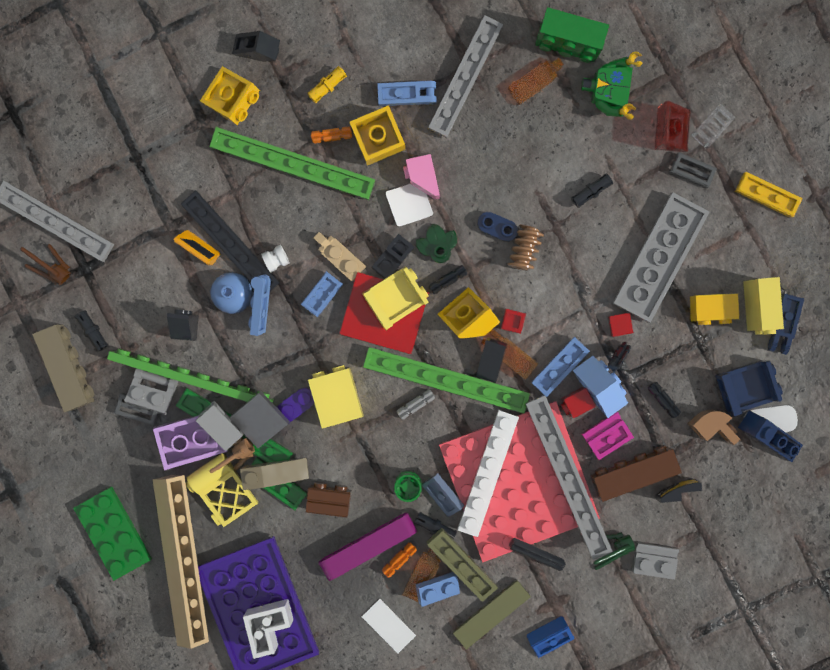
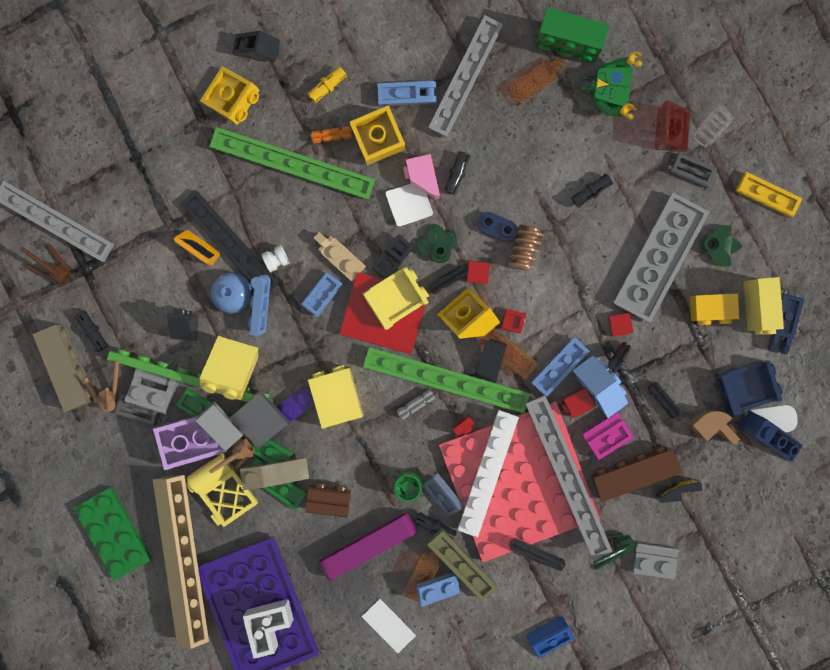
(106, 398): none -> medium nougat plant
(229, 368): none -> light yellow brick
(399, 559): orange axle -> none
(457, 173): none -> black pin
(463, 426): none -> red plate
(478, 272): none -> red tile
(491, 614): olive tile -> none
(722, 245): none -> dark green plate

